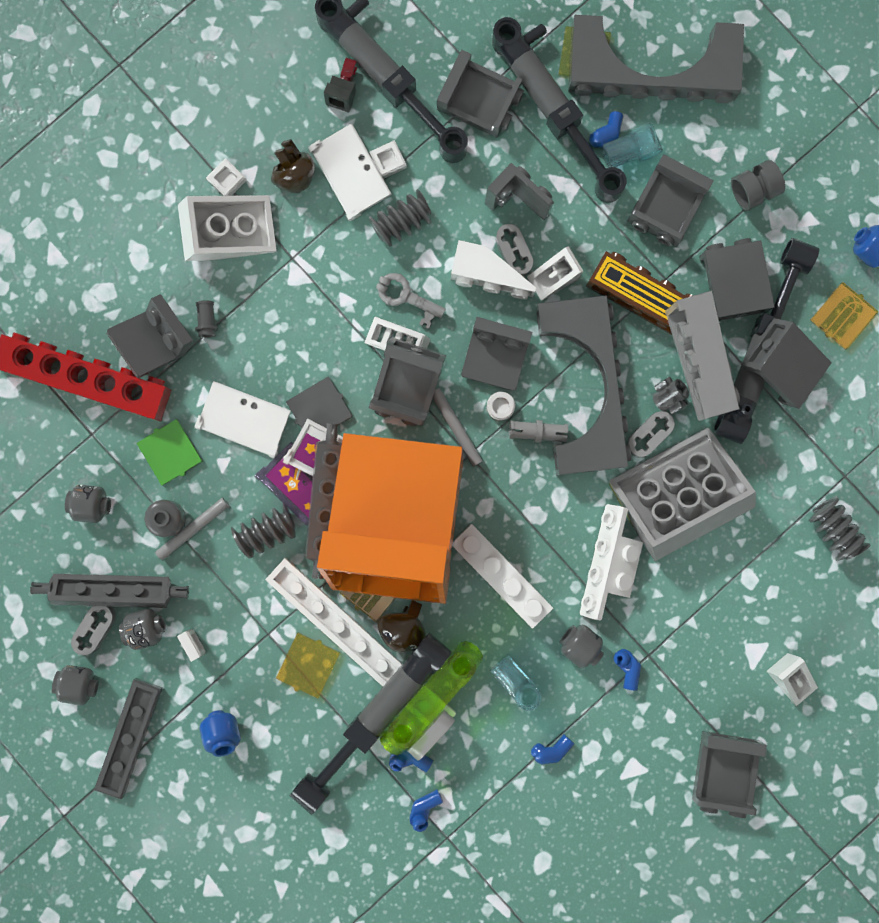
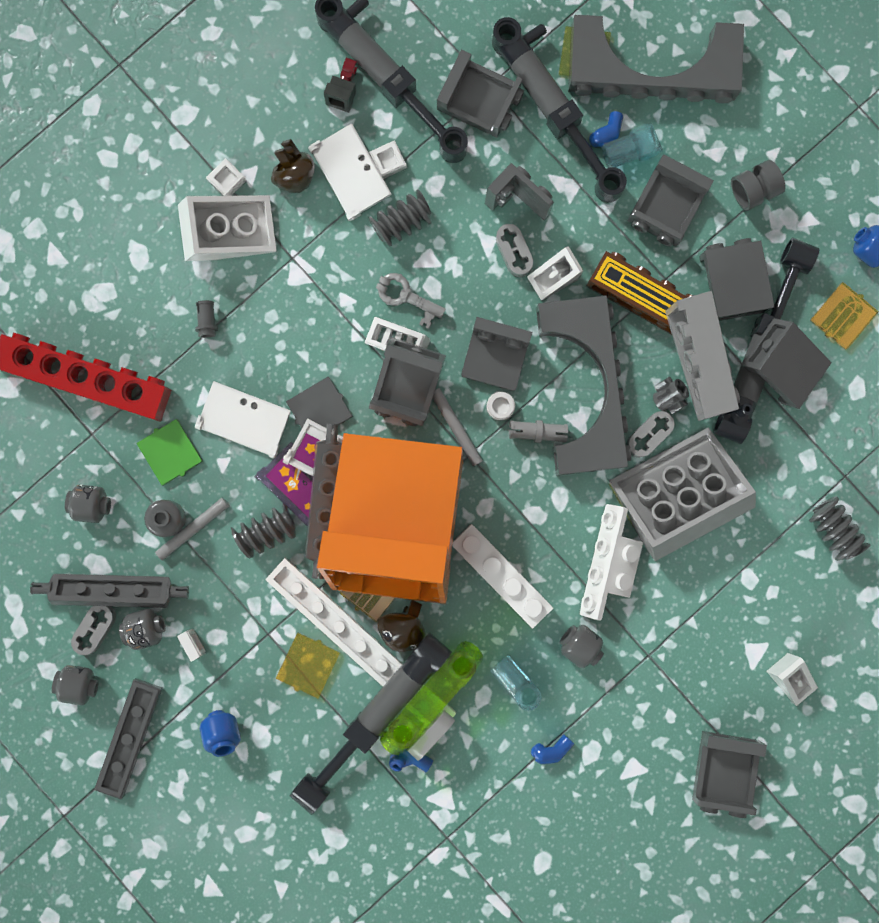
(151, 338): dark grey bracket -> none
(421, 809): blue arm -> none
(484, 268): white slope -> none
(630, 666): blue arm -> none

